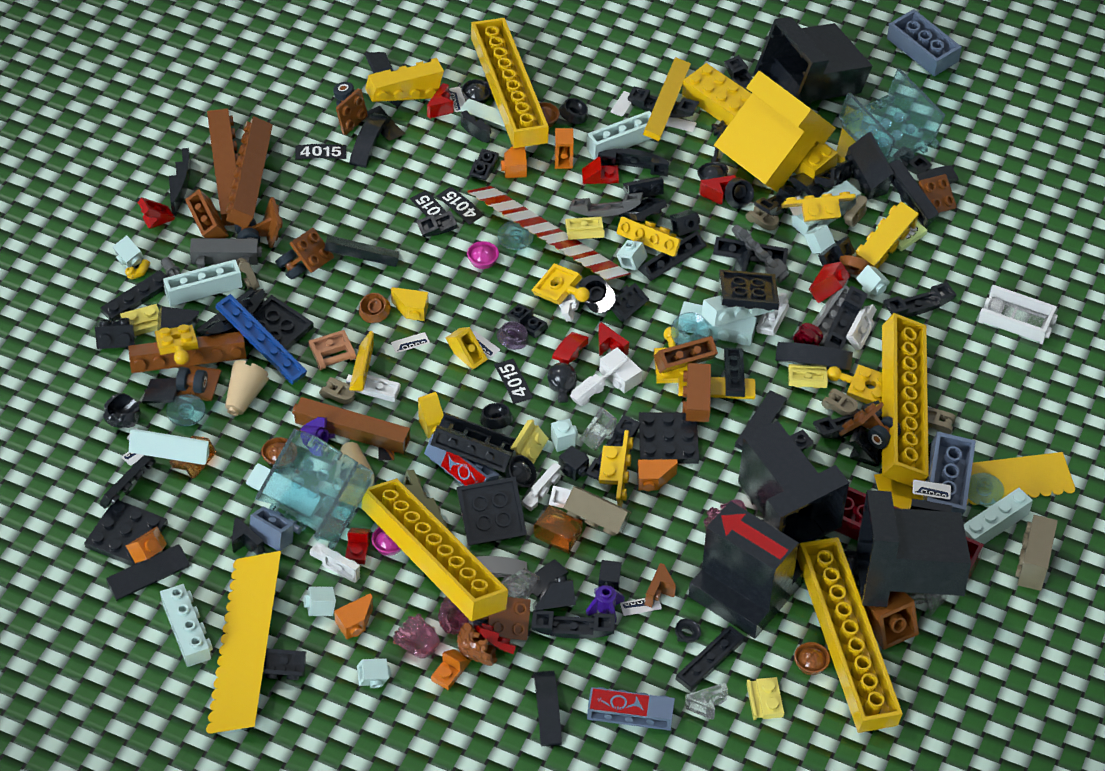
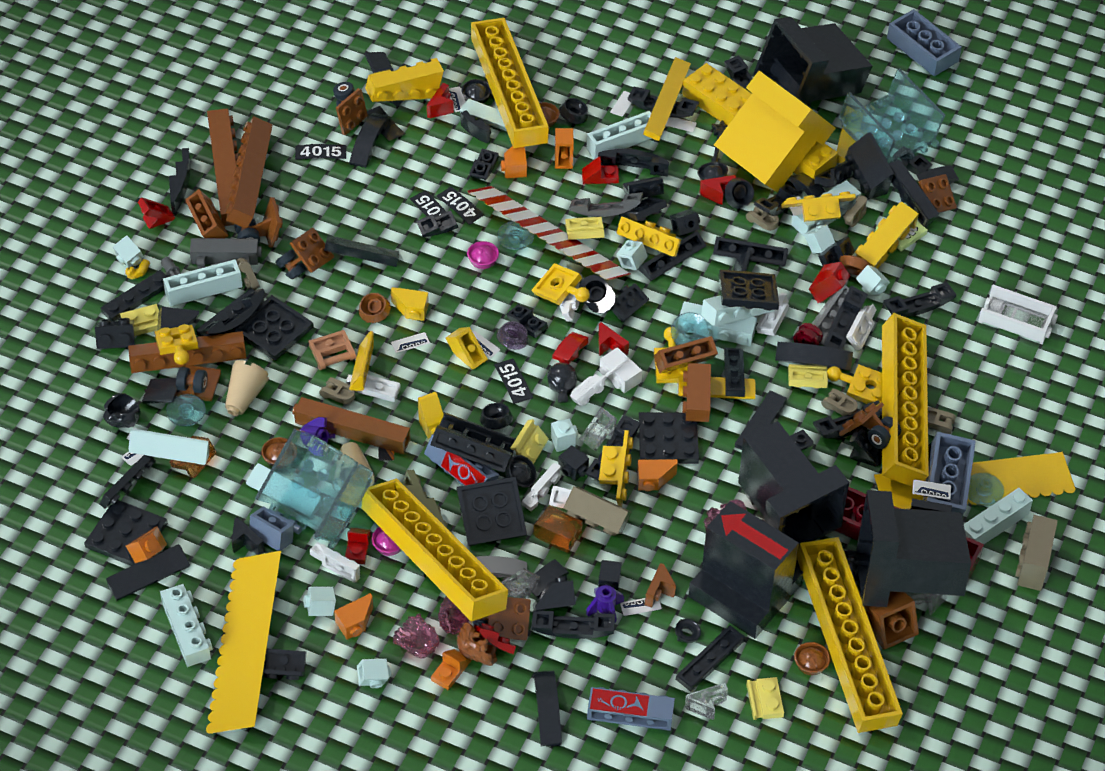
(261, 339): blue plate -> none
(771, 266): dark grey sword -> none

